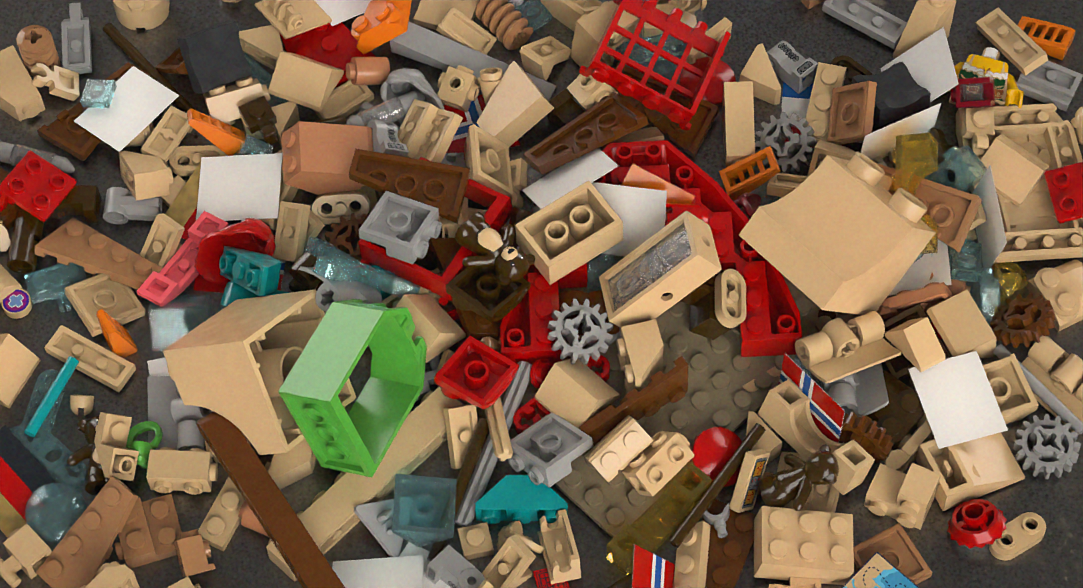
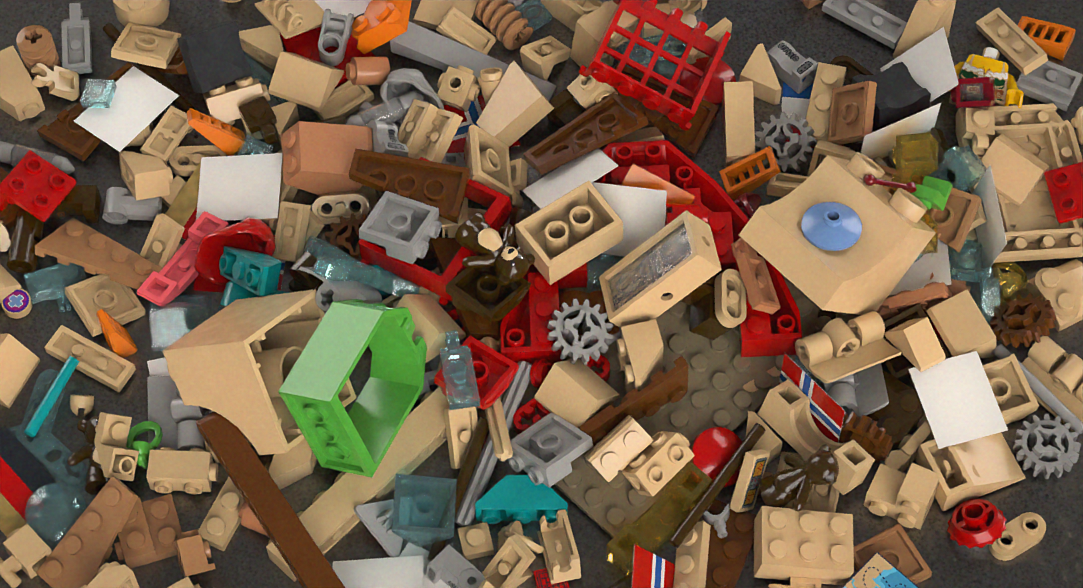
(146, 45): none -> tan tile
(334, 32): none -> light grey piece
(458, 374): none -> clear light blue hinge
(755, 278): none -> nougat hinge
(831, 226): none -> medium blue dish
(871, 180): none -> dark red hinge
(933, 192): none -> bright green bracket

